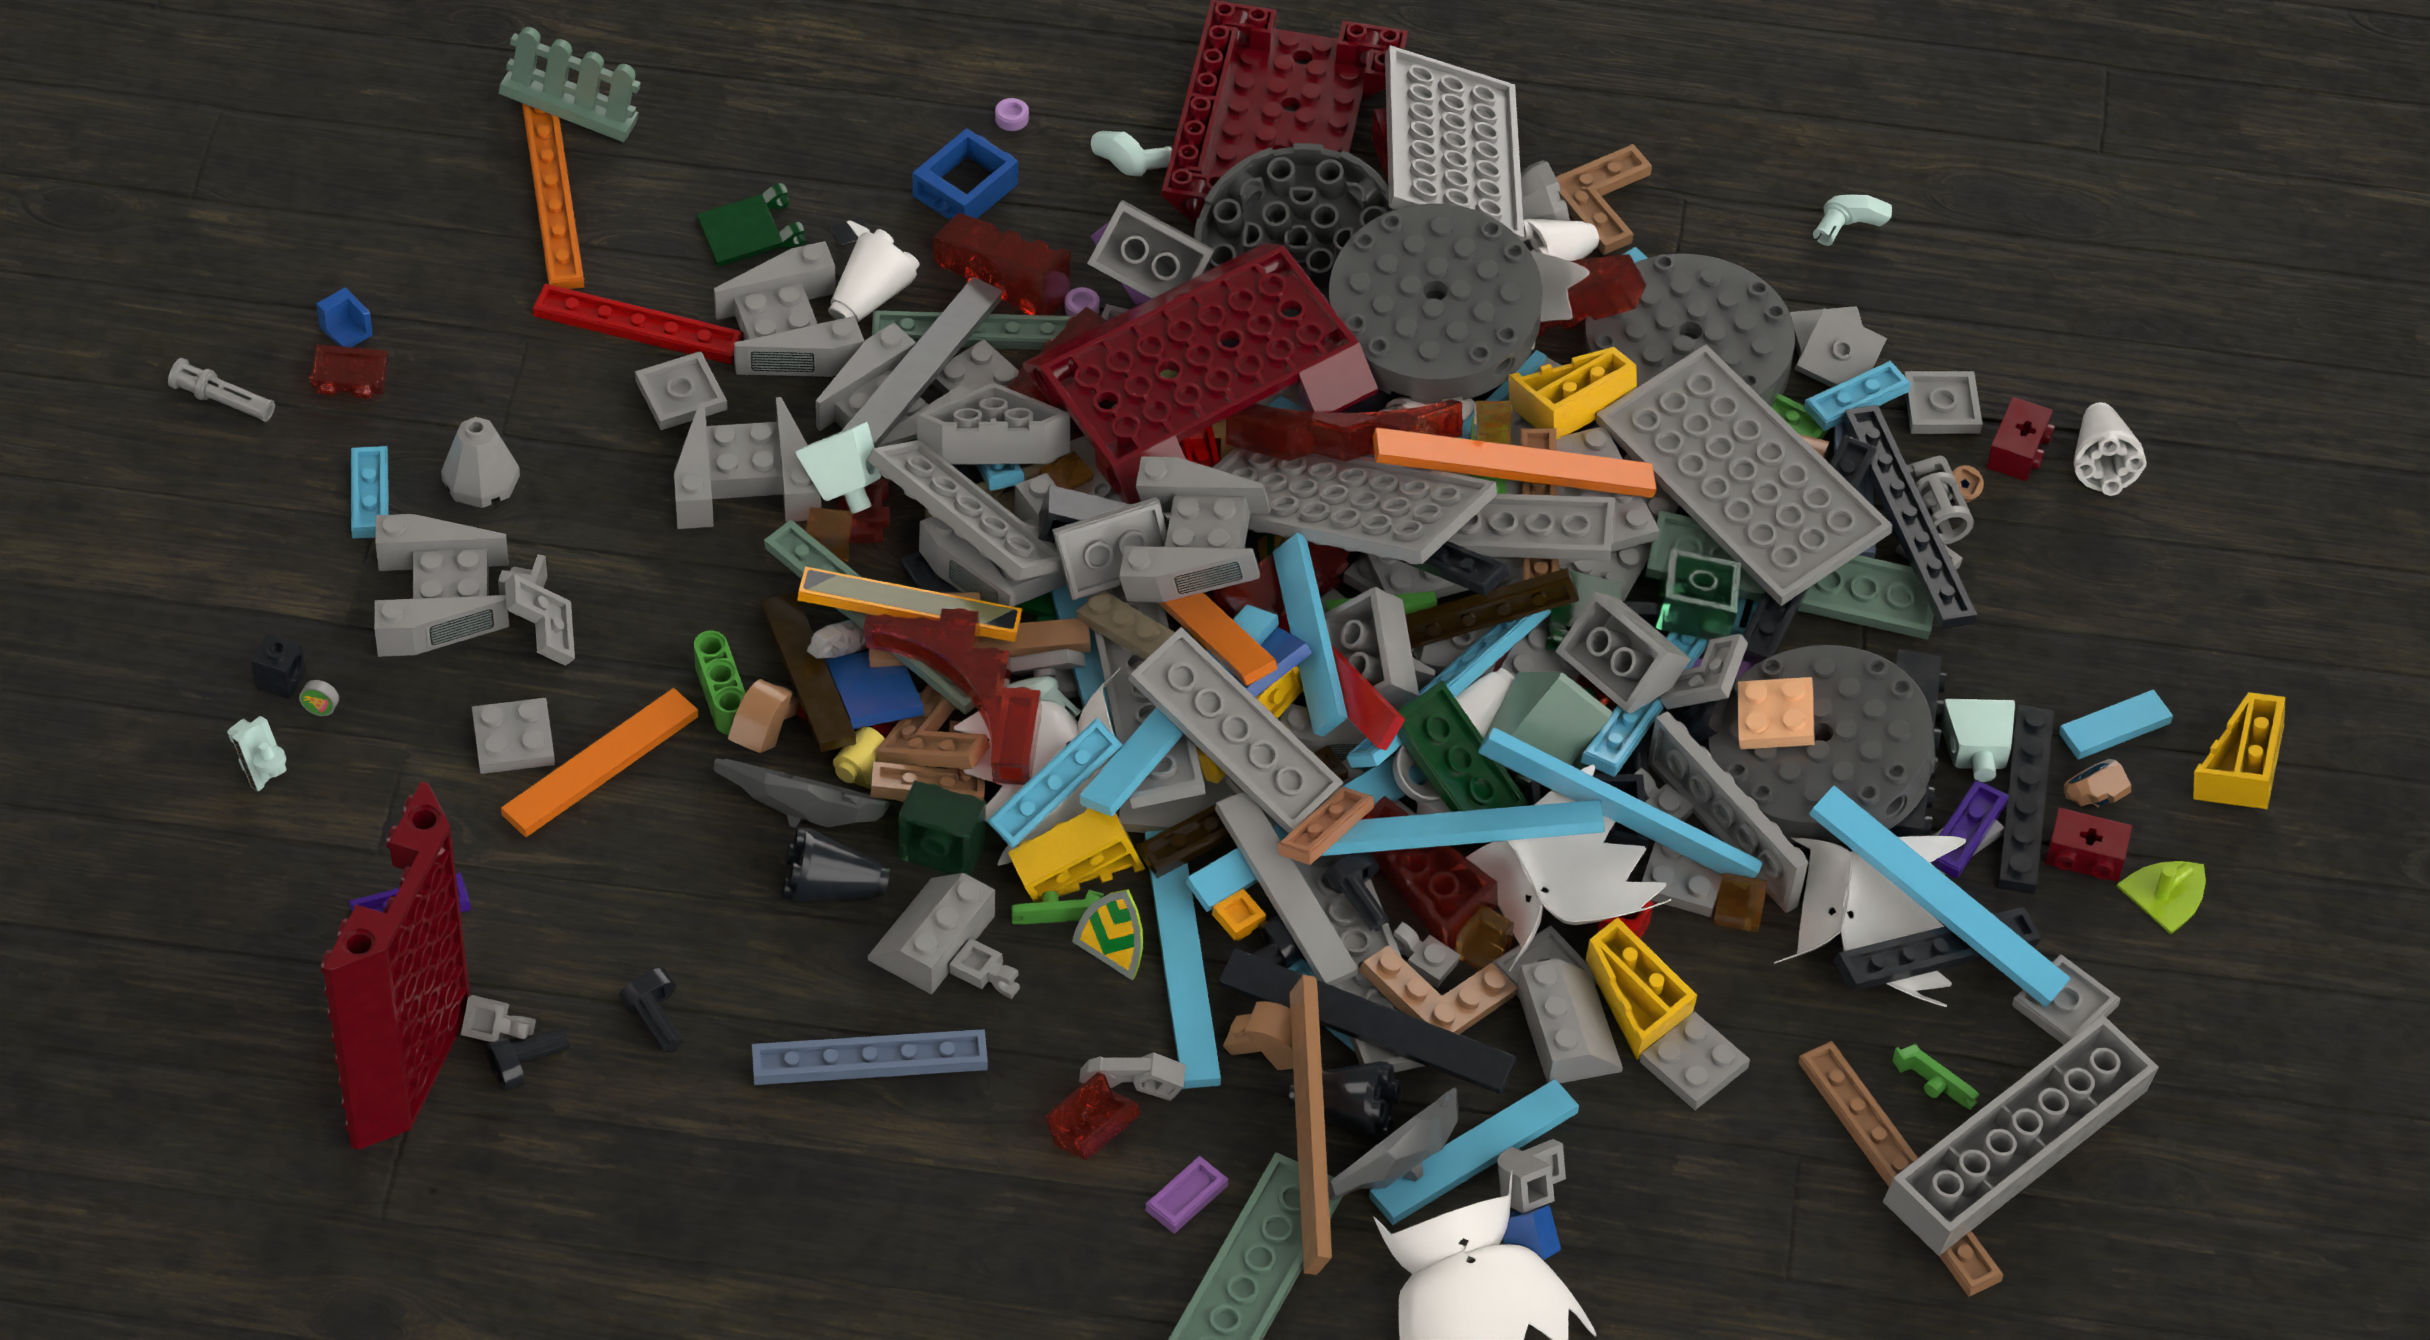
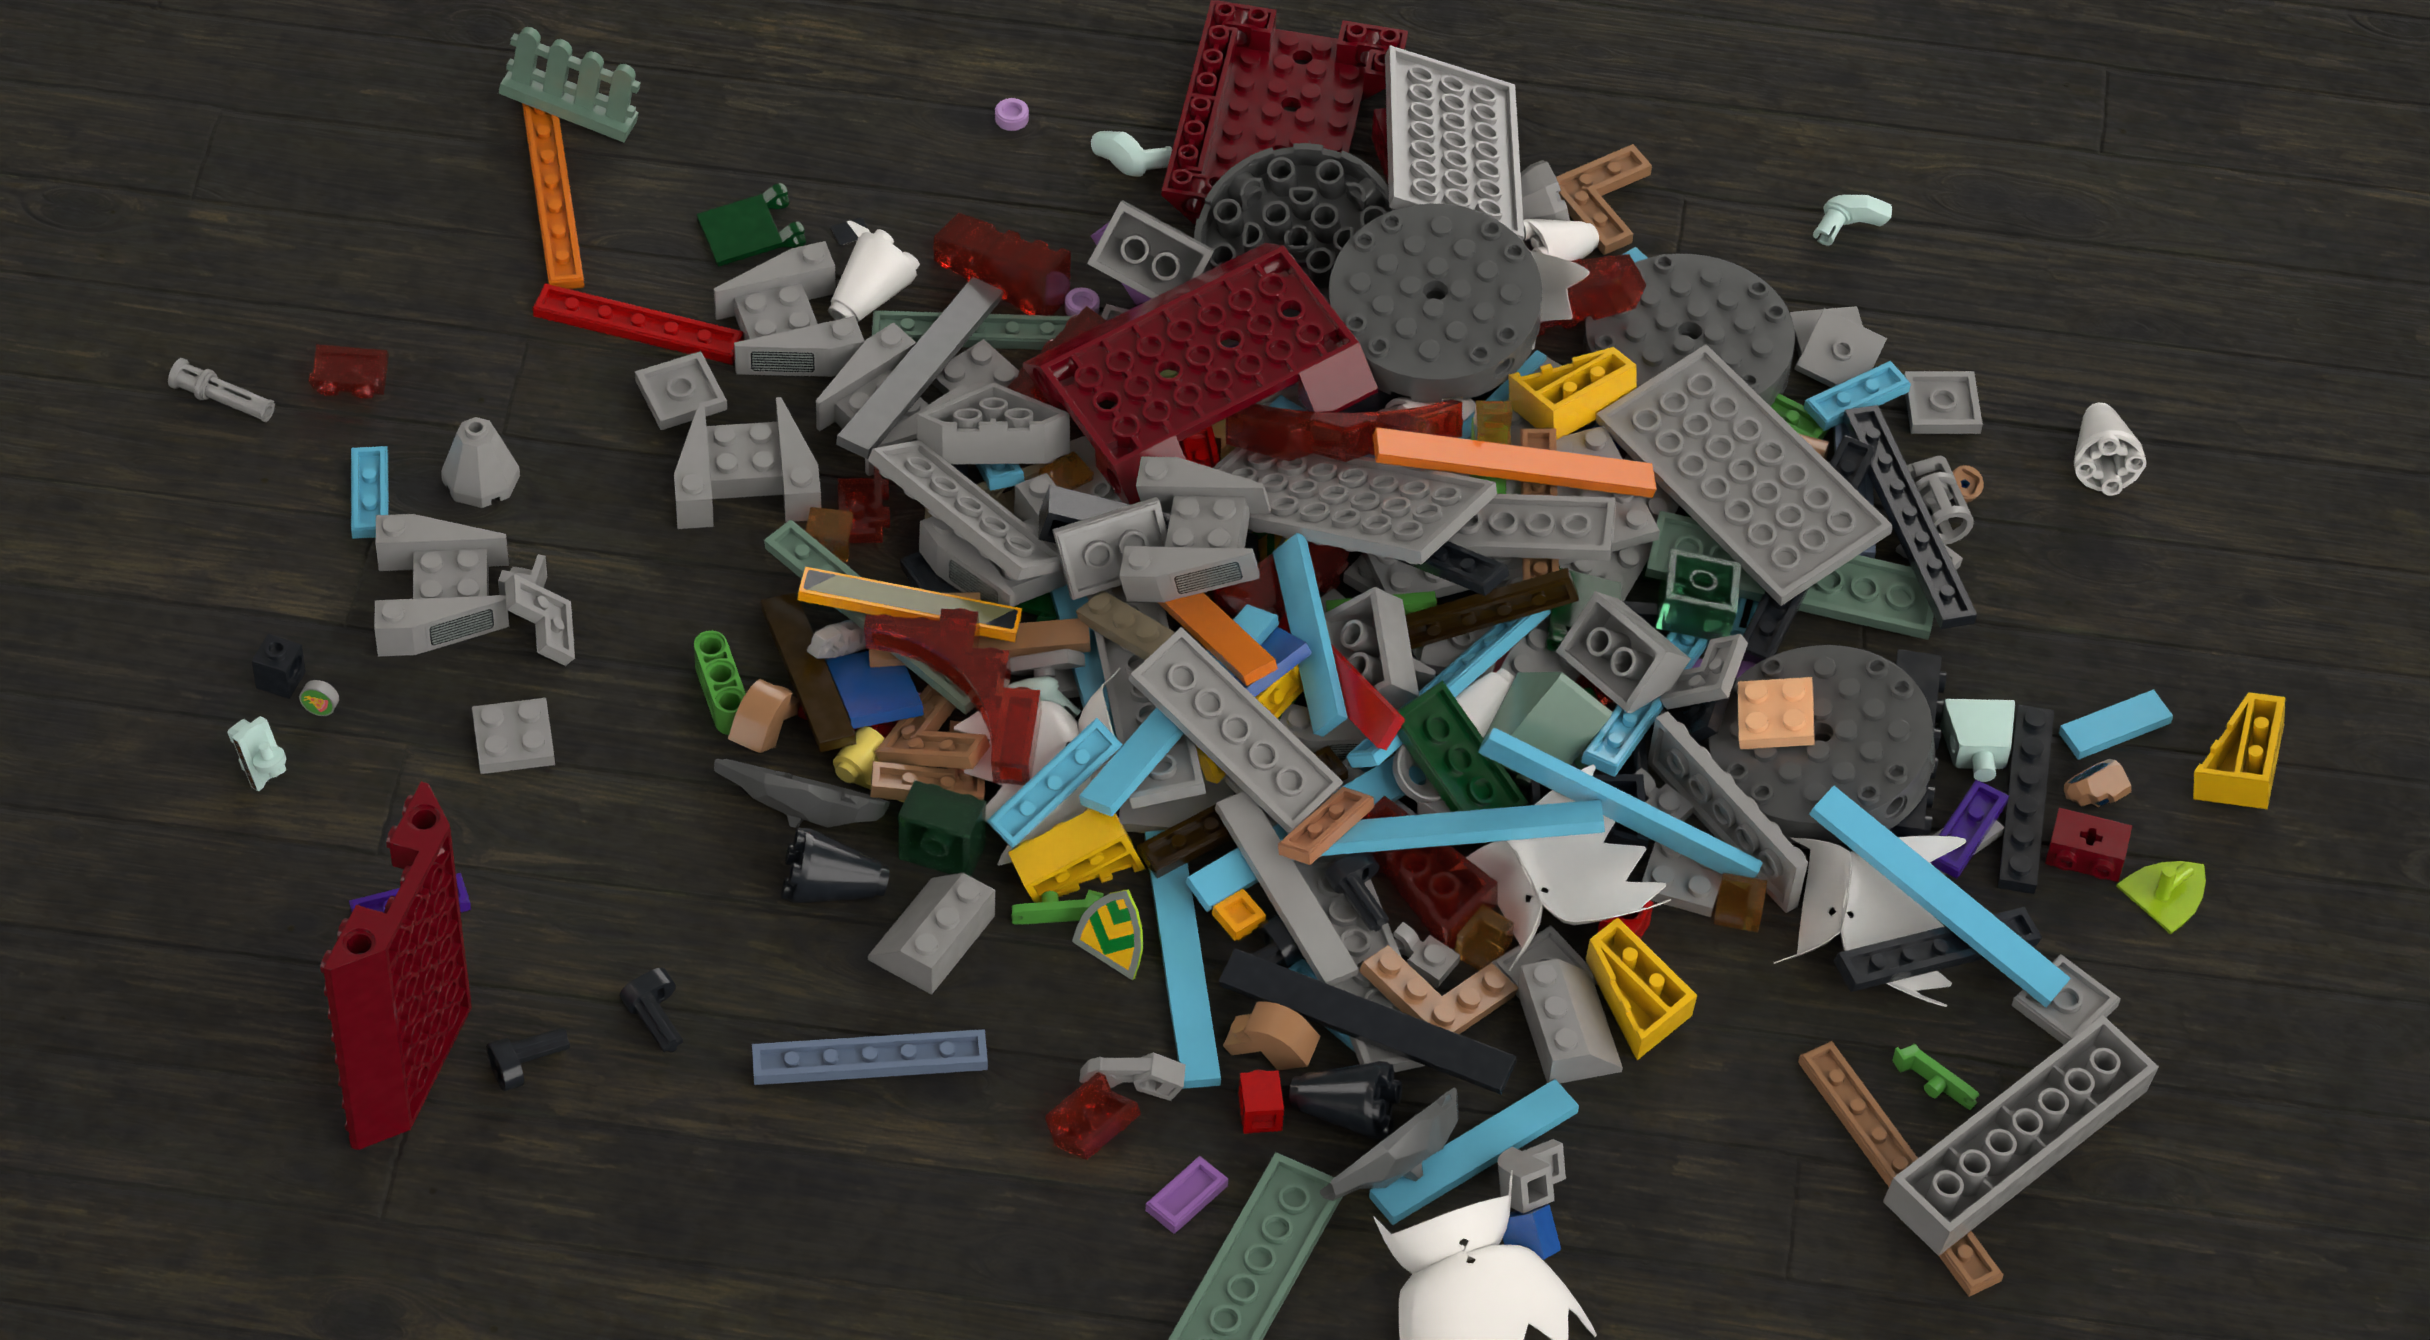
(344, 318): blue panel -> none
(489, 1020): light grey plate -> none
(599, 762): orange tile -> none
(841, 466): light aqua torso -> none
(948, 199): blue window -> none
(981, 964): light grey plate -> none
(1261, 1101): none -> red brick
(1310, 1125): medium nougat tile -> none
(1694, 1060): light grey plate -> none
(2020, 439): dark red brick -> none

